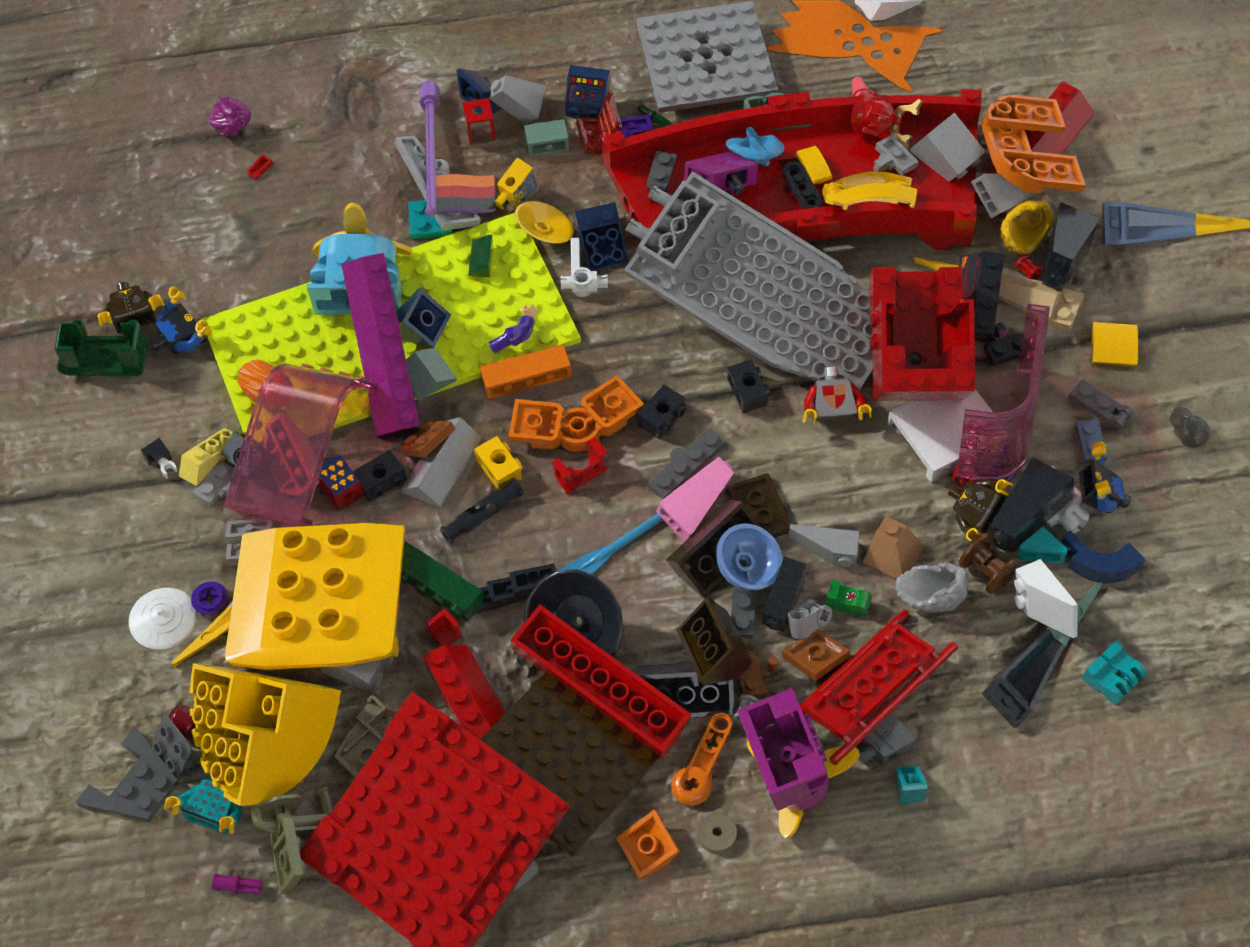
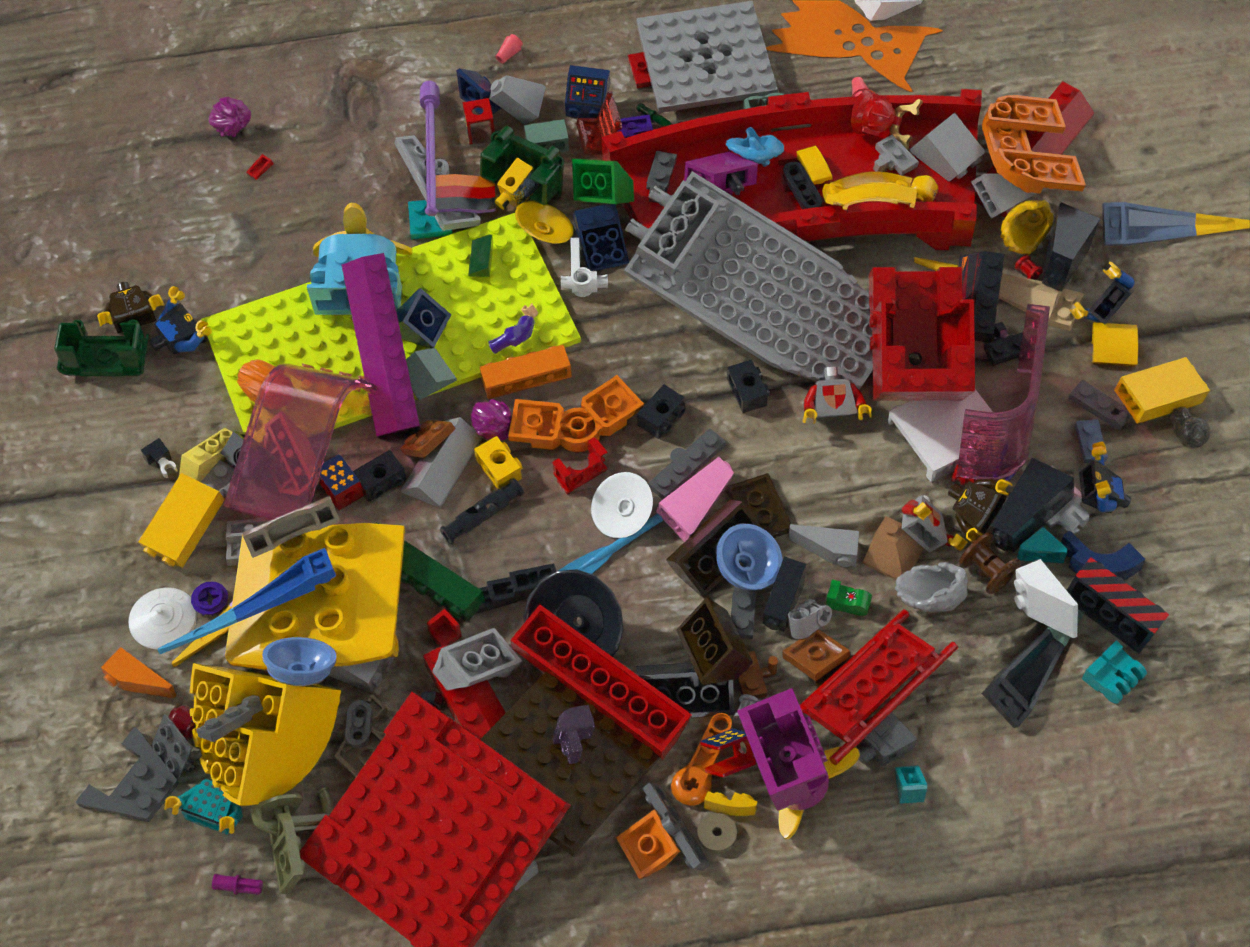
(134, 676): none -> orange slope
(181, 521): none -> yellow brick
(231, 719): none -> dark grey hinge
(279, 530): none -> dark tan arch
(293, 583): none -> blue plate
(299, 660): none -> medium blue hat
(358, 726): none -> dark grey plate
(433, 698): none -> black tile
(475, 660): none -> light grey slope
(491, 419): none -> magenta hair
(509, 48): none -> coral cone
(546, 163): none -> dark green container
(572, 727): none -> clear purple brick
(601, 182): none -> green slope
(621, 505): none -> white hat
(639, 70): none -> red plate
(675, 827): none -> dark grey hinge
(733, 764): none -> red piece
(739, 805): none -> yellow slope
(925, 187): none -> yellow head
(927, 525): none -> light grey torso
(1110, 300): none -> torso
(1116, 605): none -> black brick
(1161, 390): none -> yellow brick

